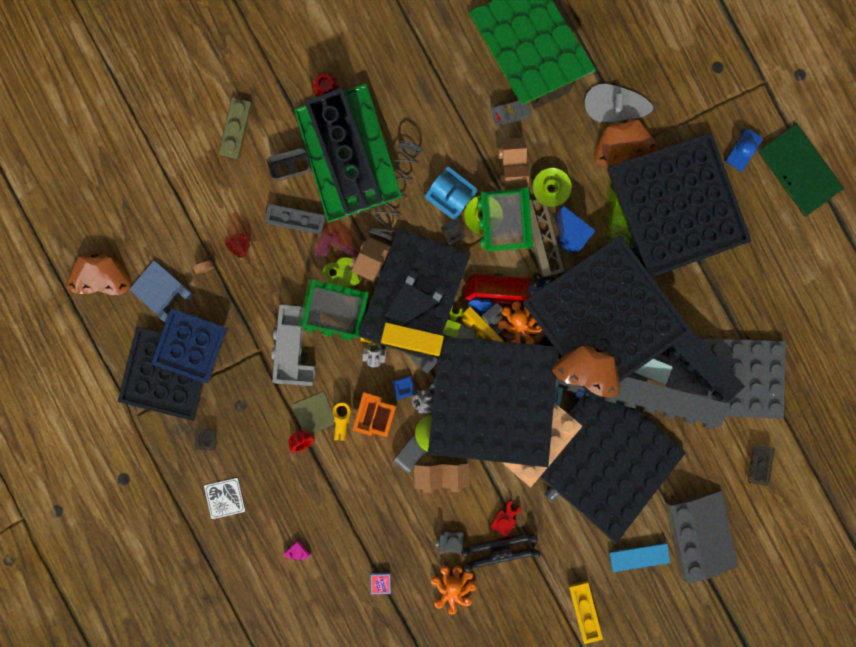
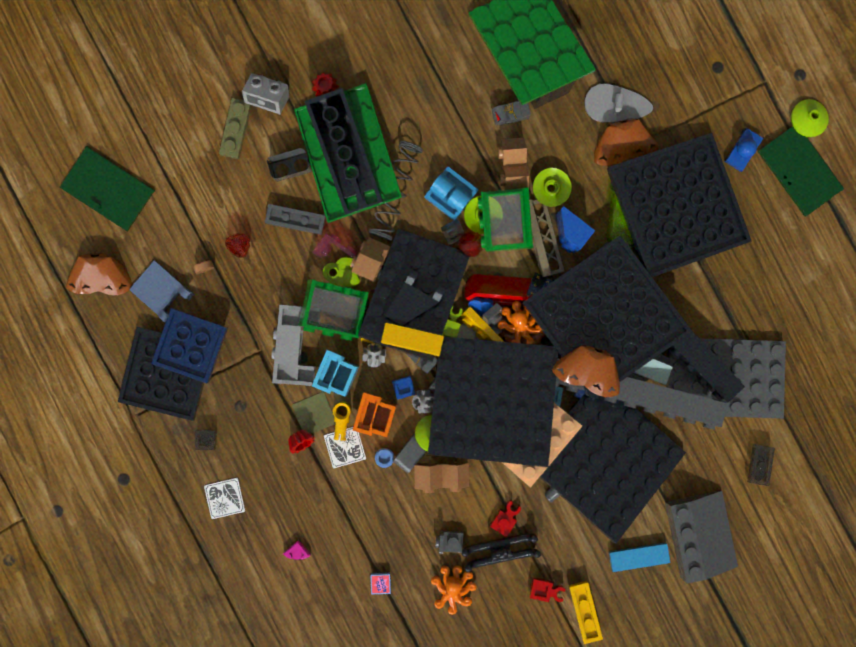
(103, 183): none -> dark green container
(265, 93): none -> light grey brick
(335, 374): none -> medium azure plate
(347, 451): none -> white sticker
(384, 457): none -> medium blue tile
(470, 244): none -> clear red cone
(543, 590): none -> red plate
(803, 120): none -> lime dish

